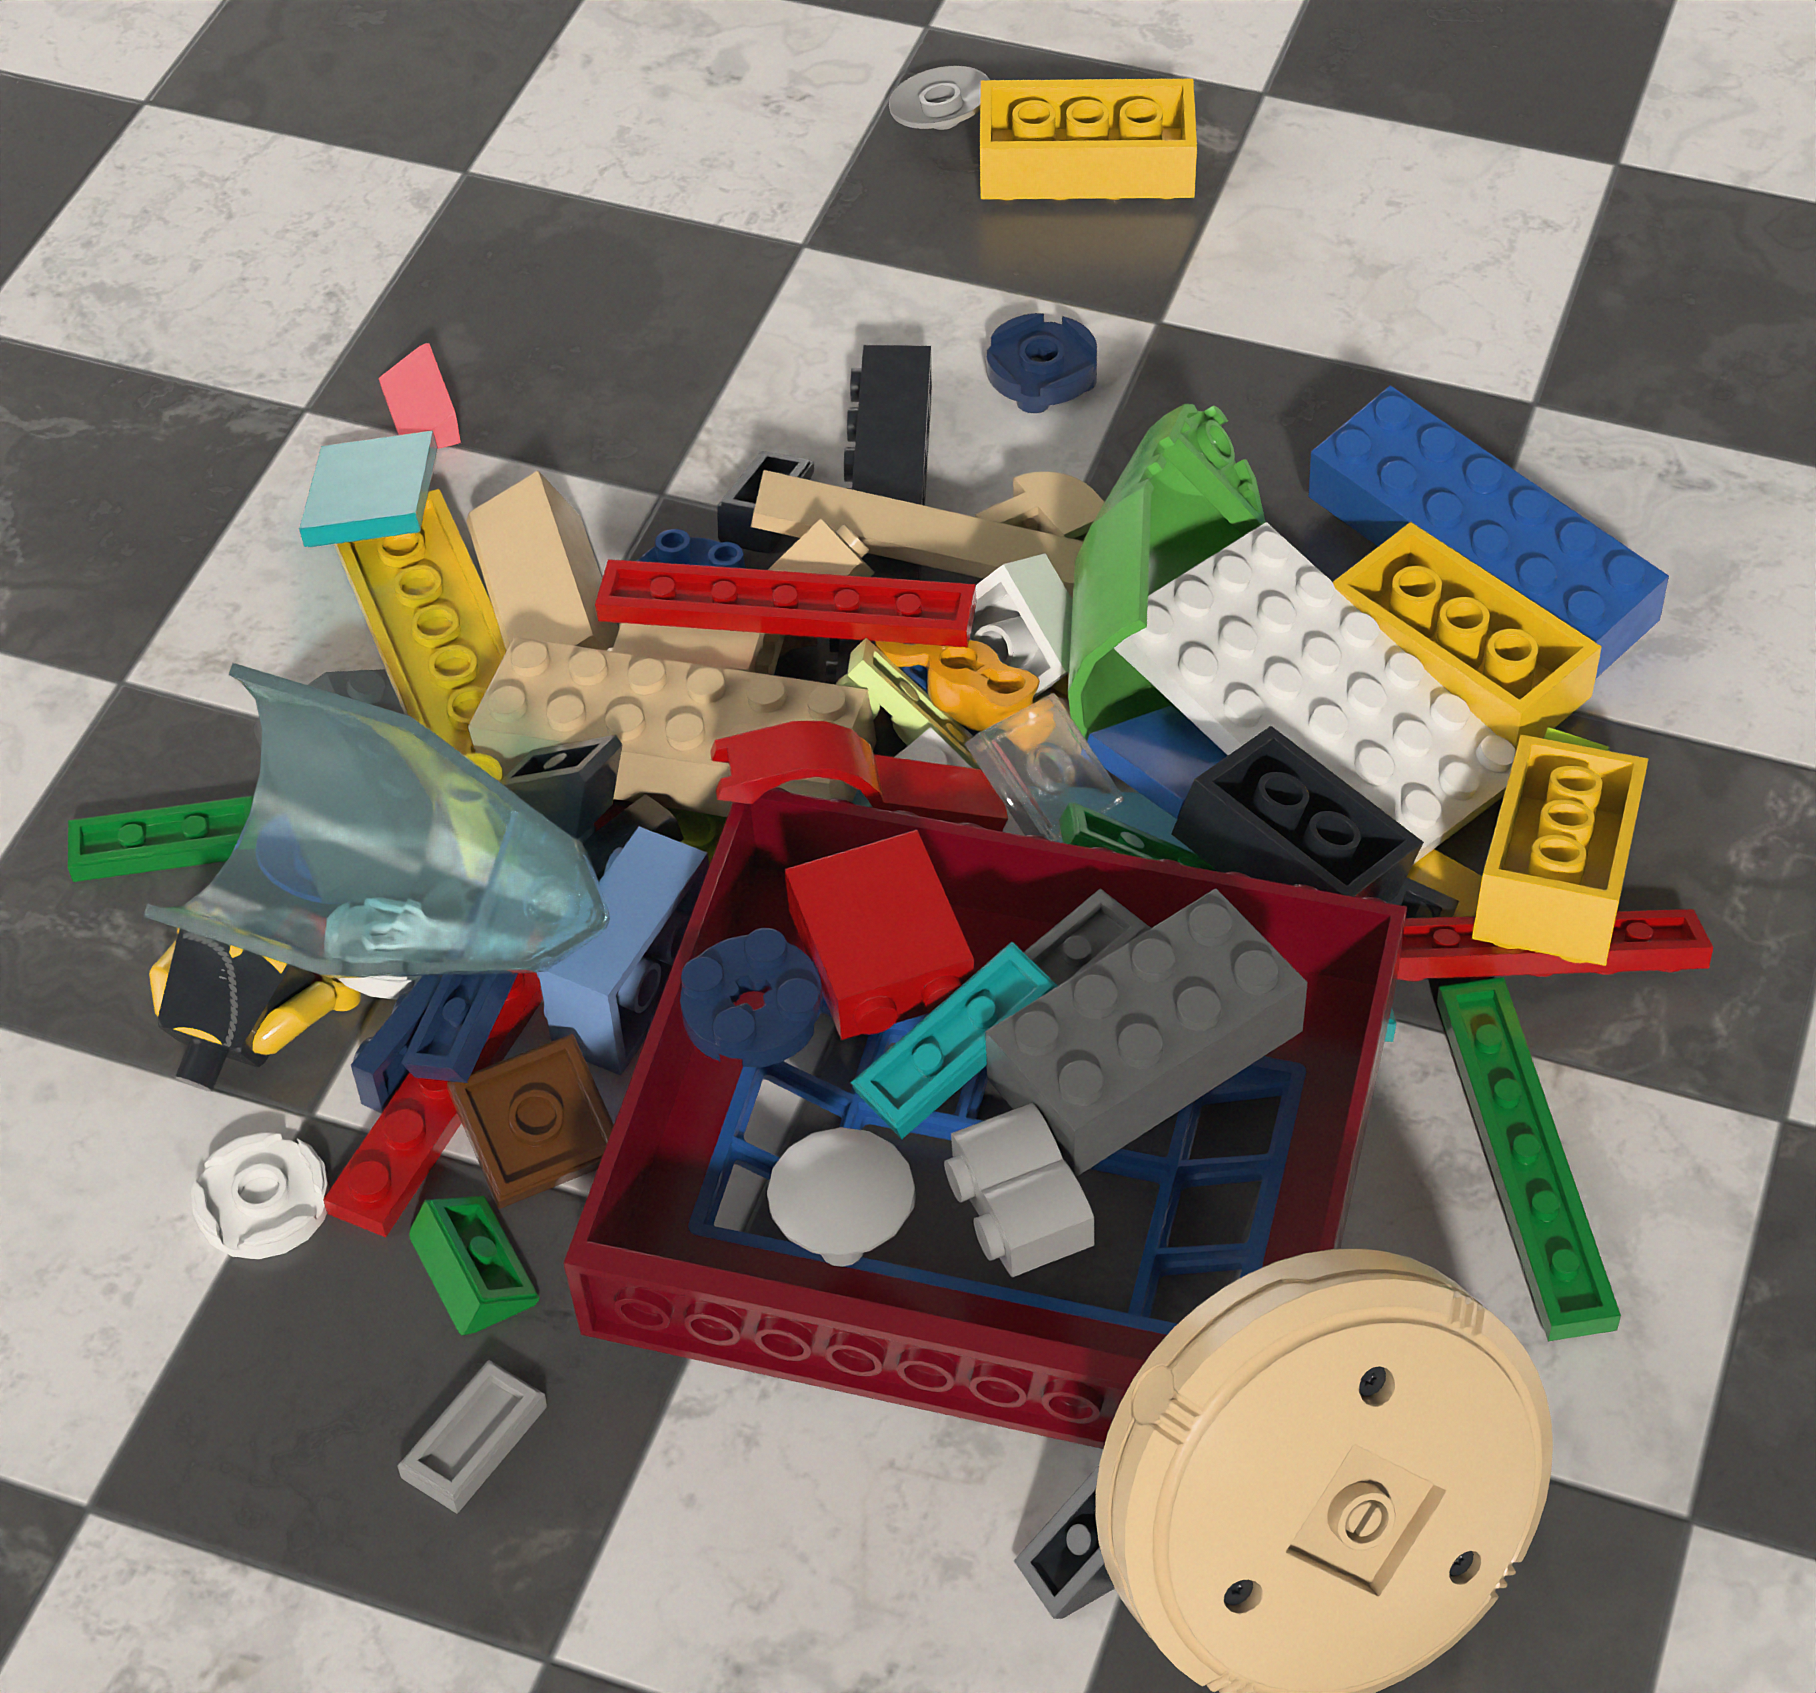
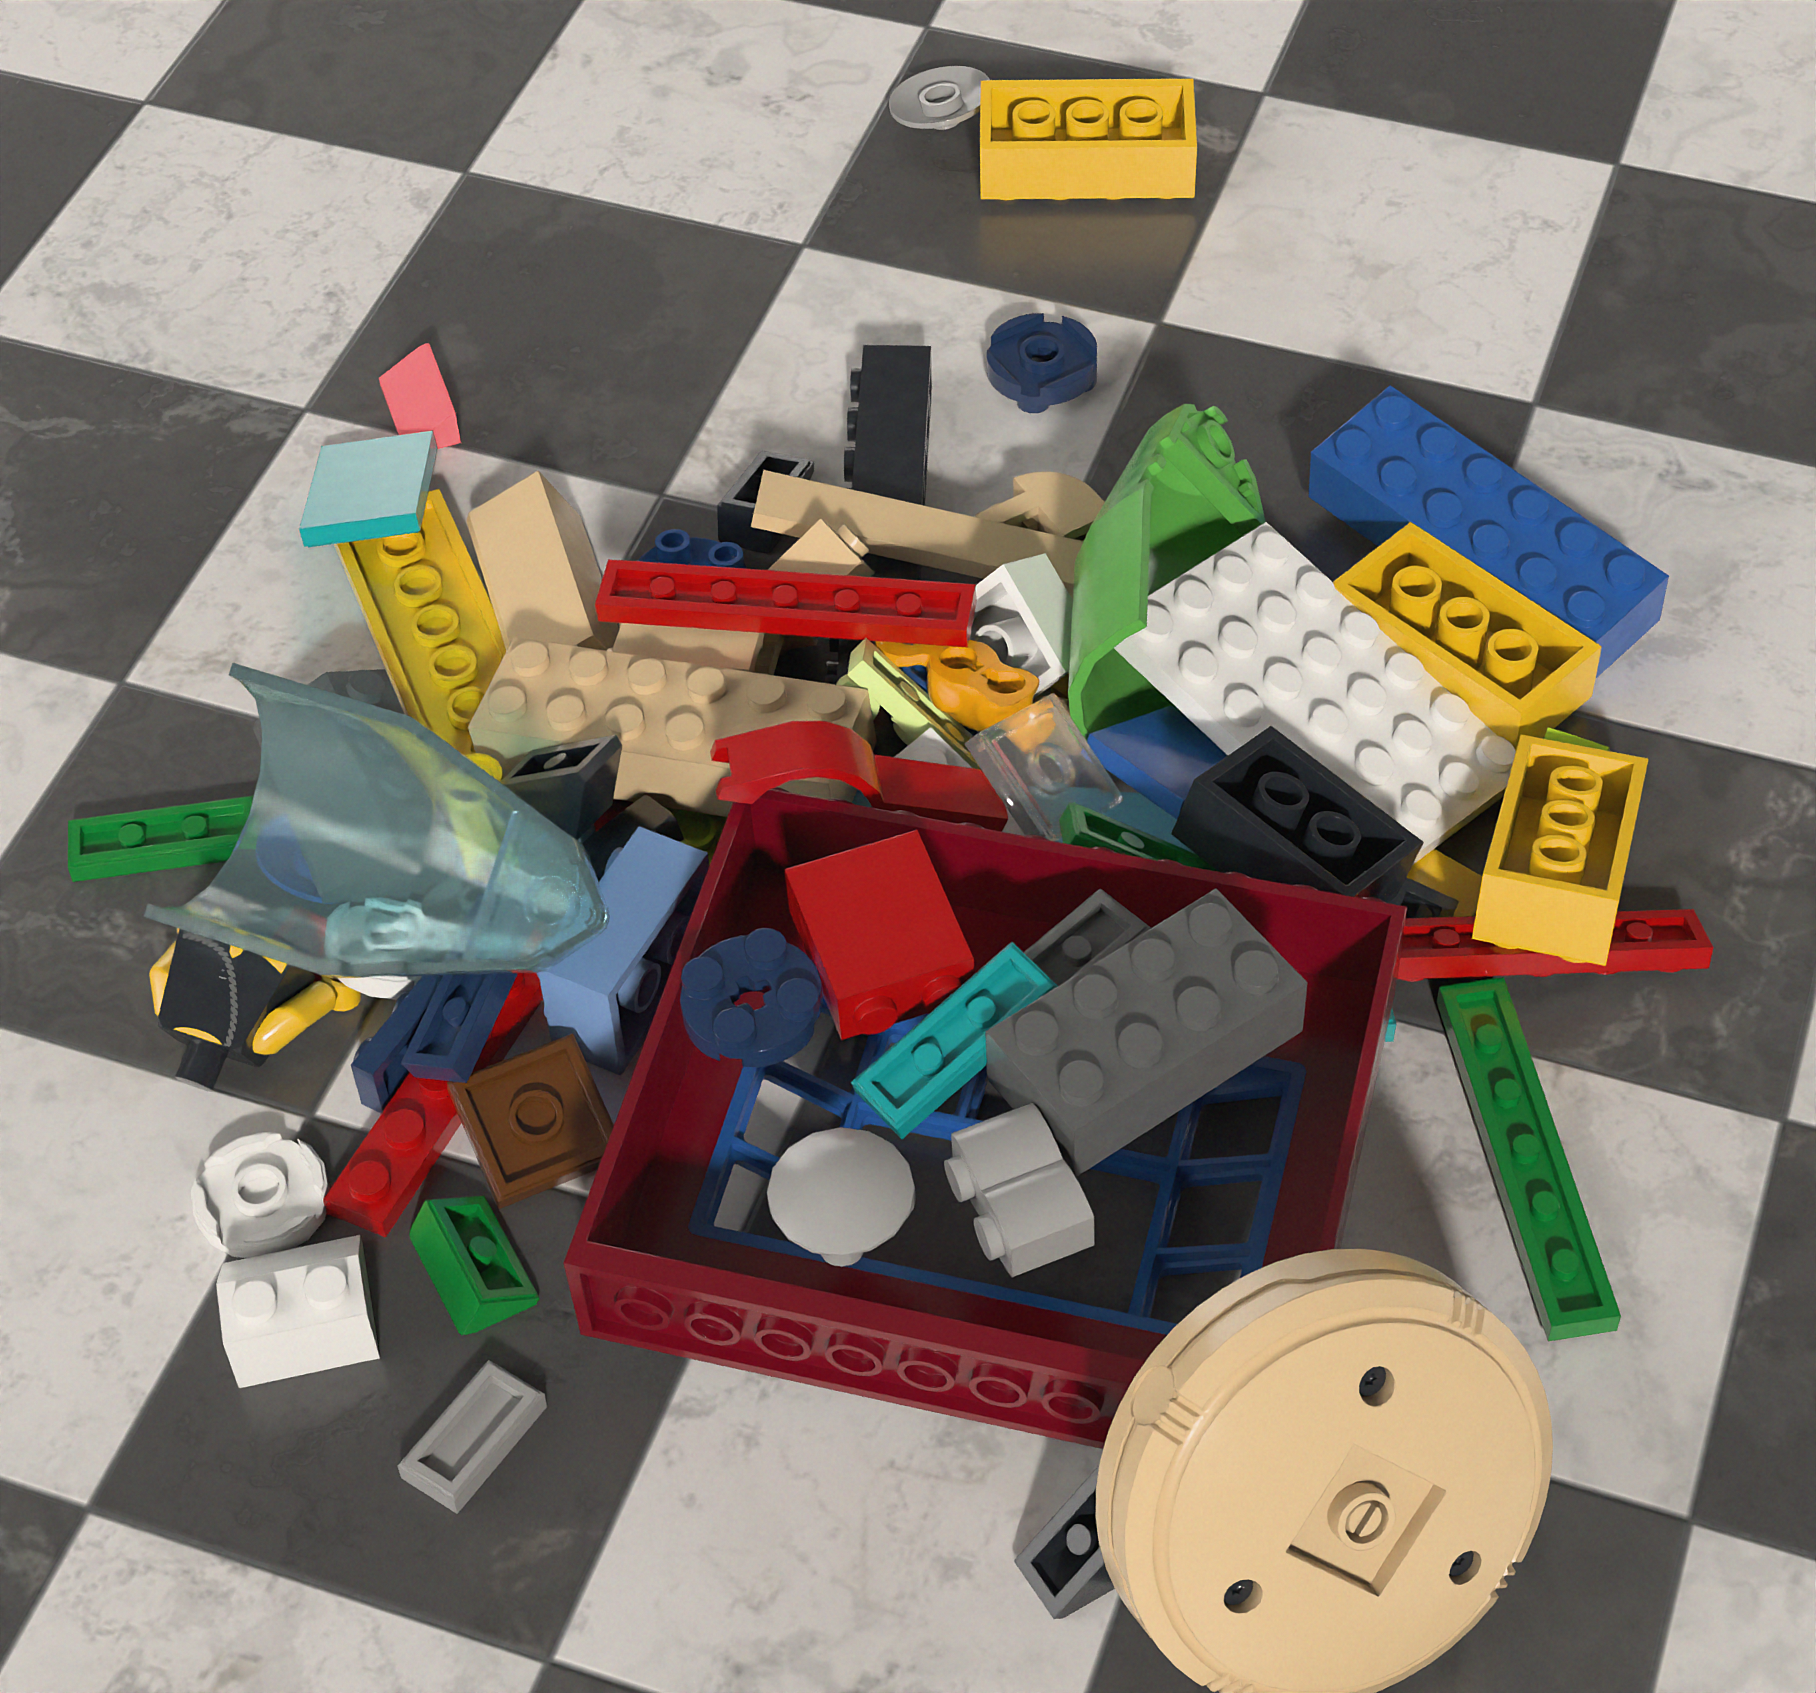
(297, 1311): none -> white slope

